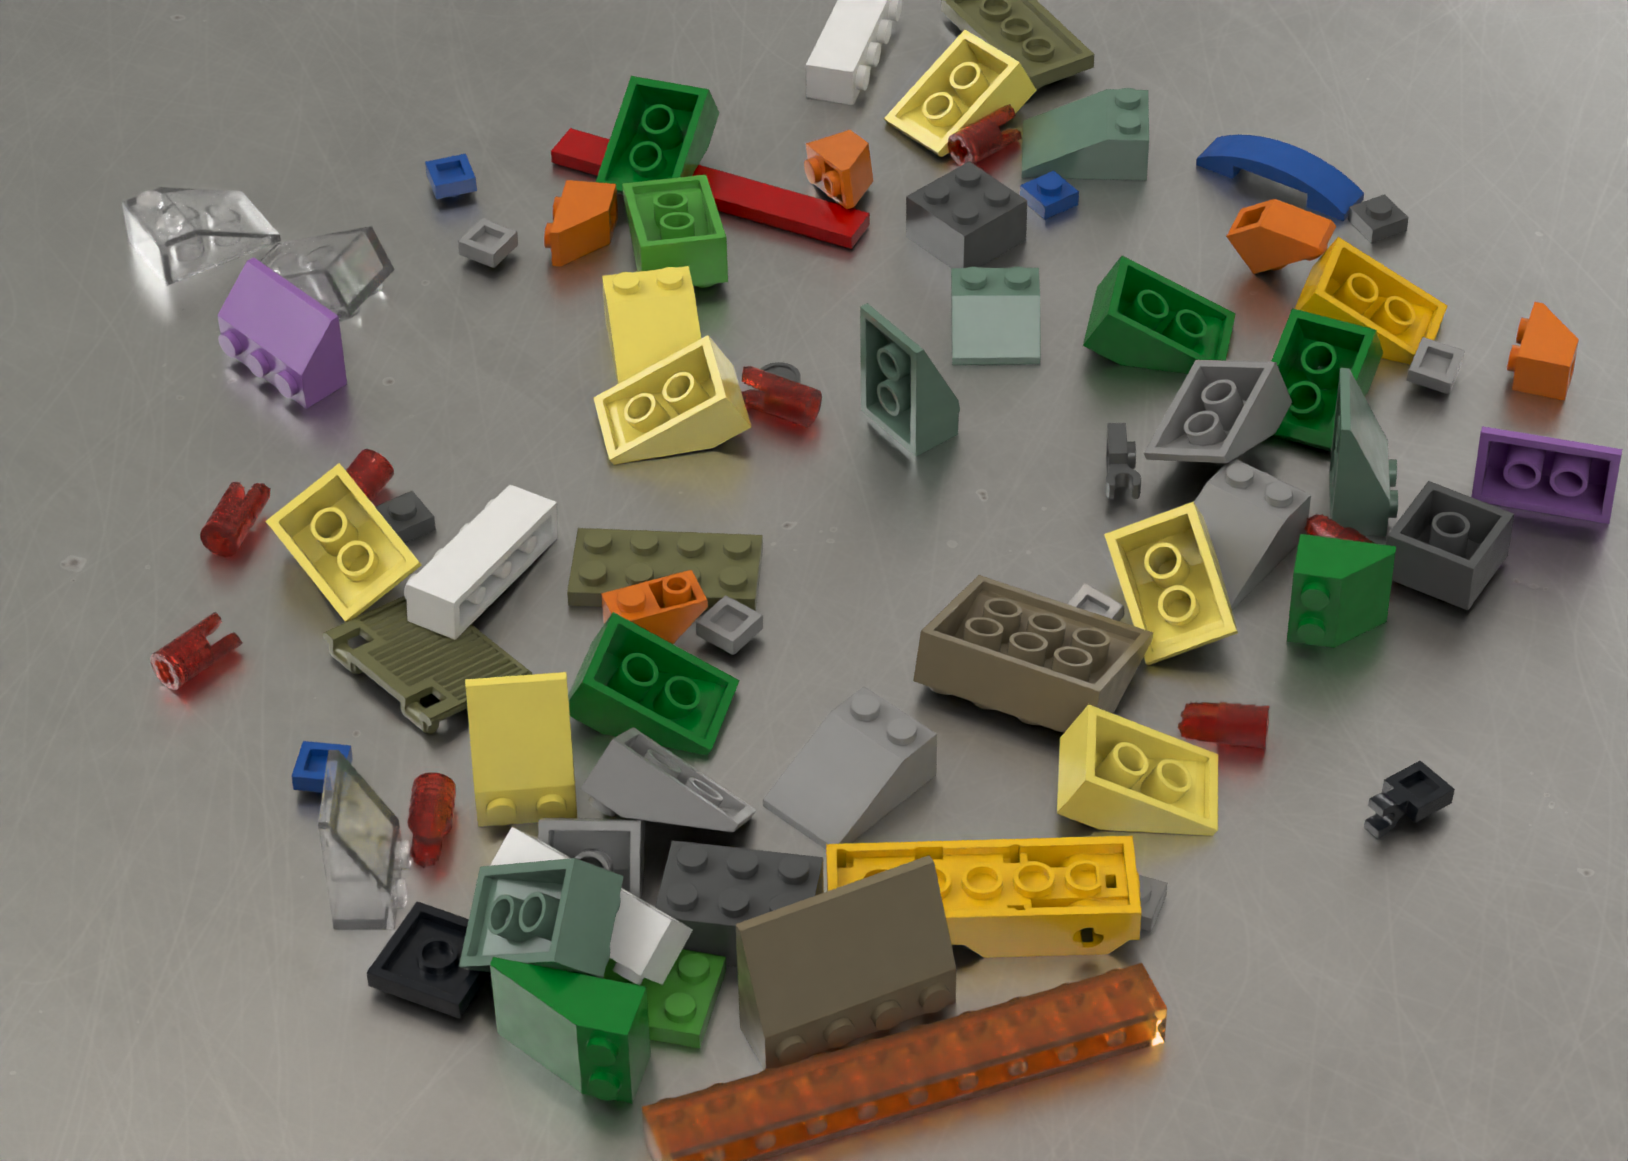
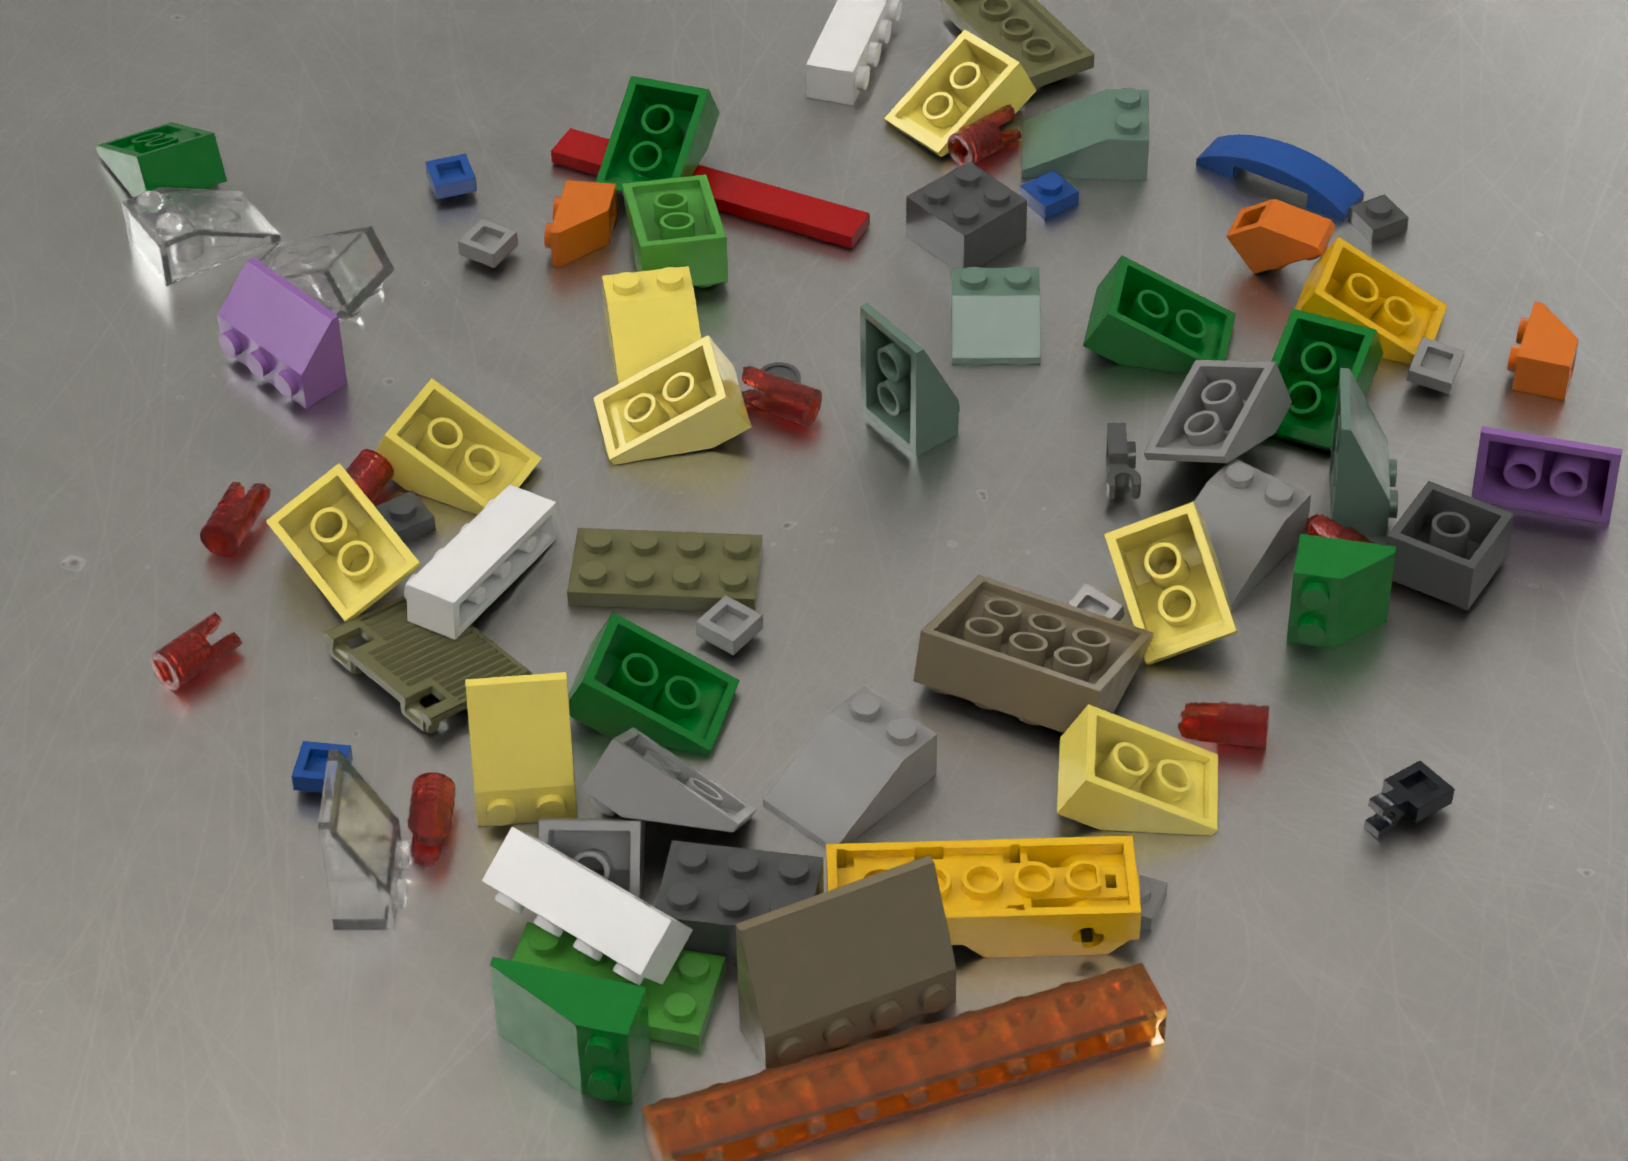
(165, 157): none -> green slope
(424, 962): black plate -> none
(453, 451): none -> light yellow slope
(543, 916): sand green slope -> none
(659, 605): orange slope -> none
(840, 167): orange slope -> none

